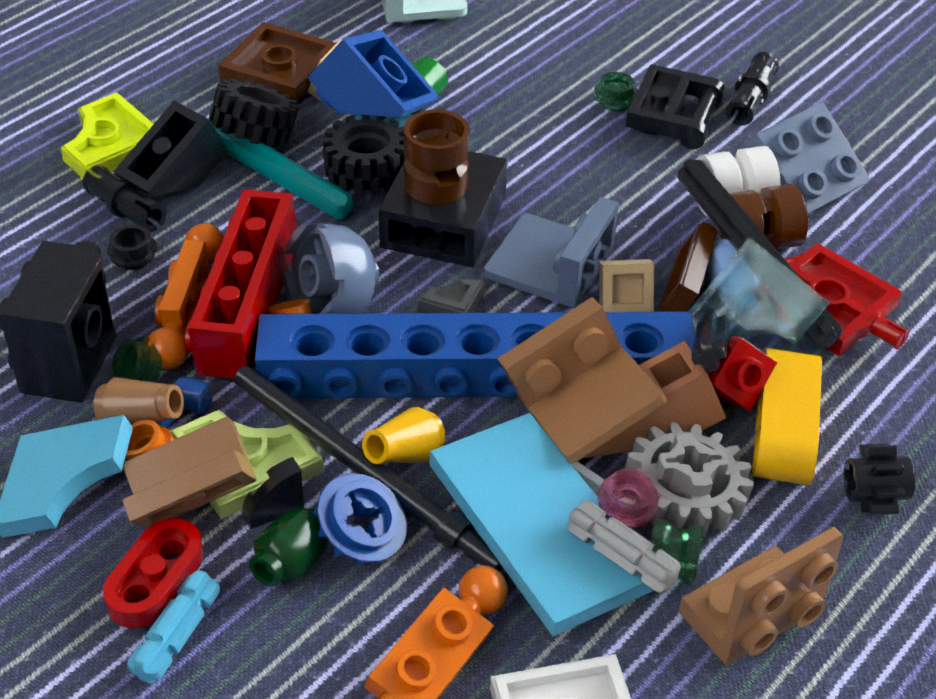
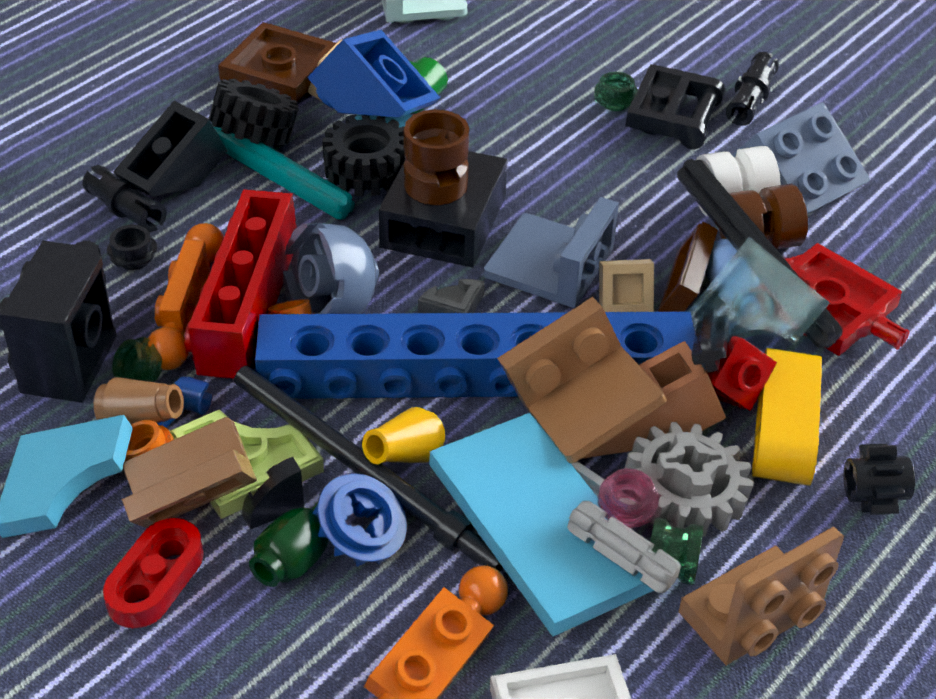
(107, 134): neon yellow tile -> none
(173, 627): medium azure axle -> none

